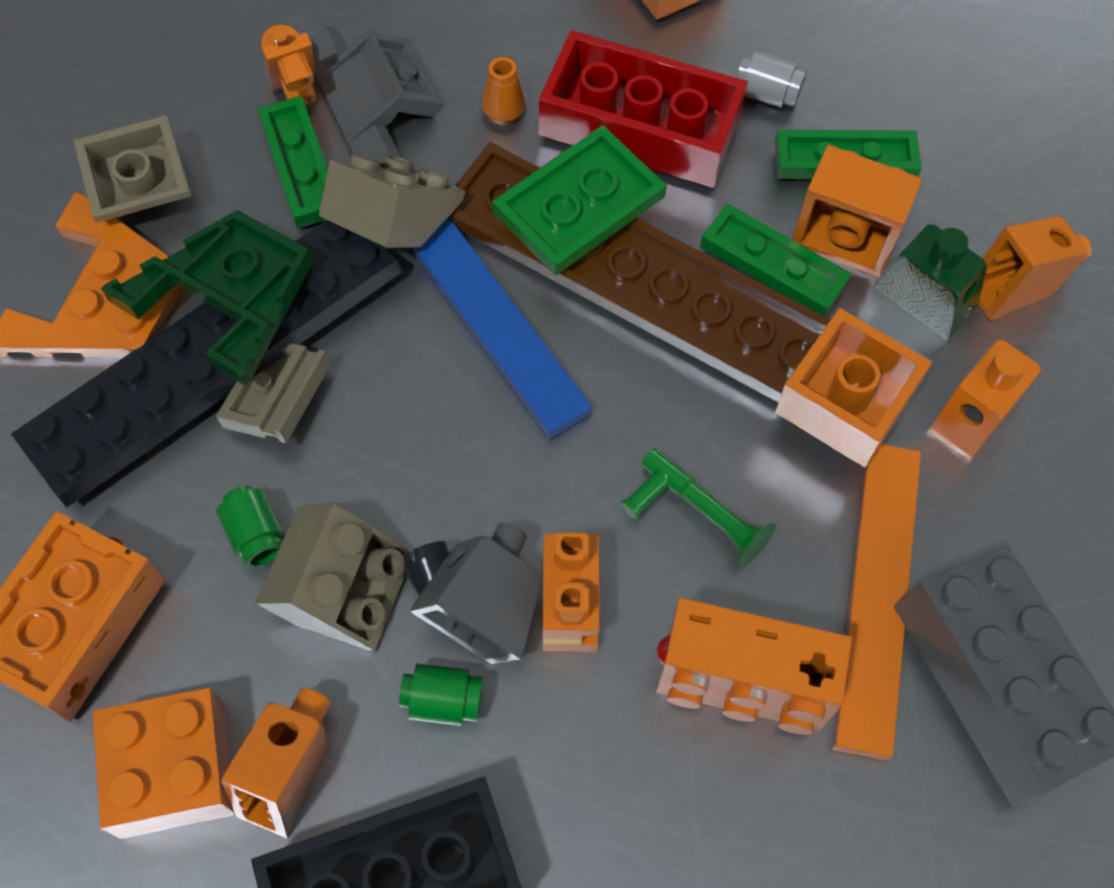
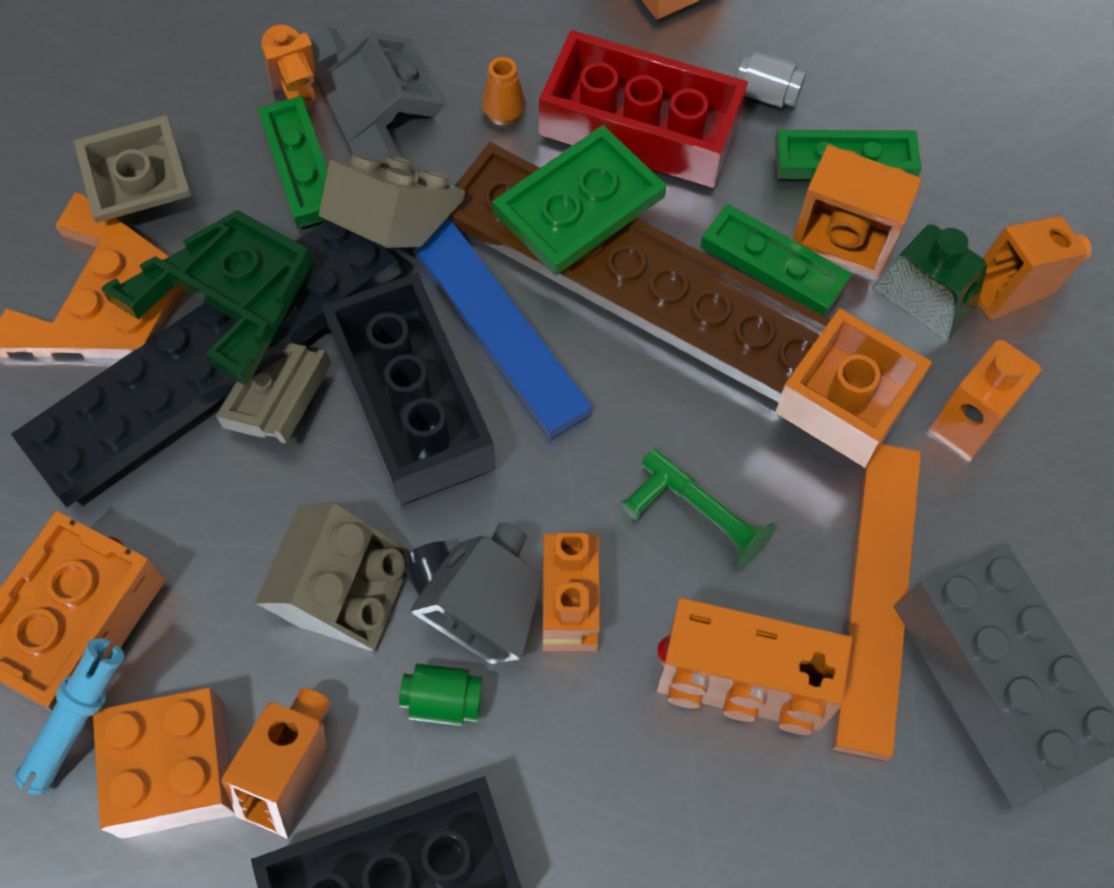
(76, 701): none -> medium azure pin
(251, 526): green brick -> none
(409, 388): none -> black brick

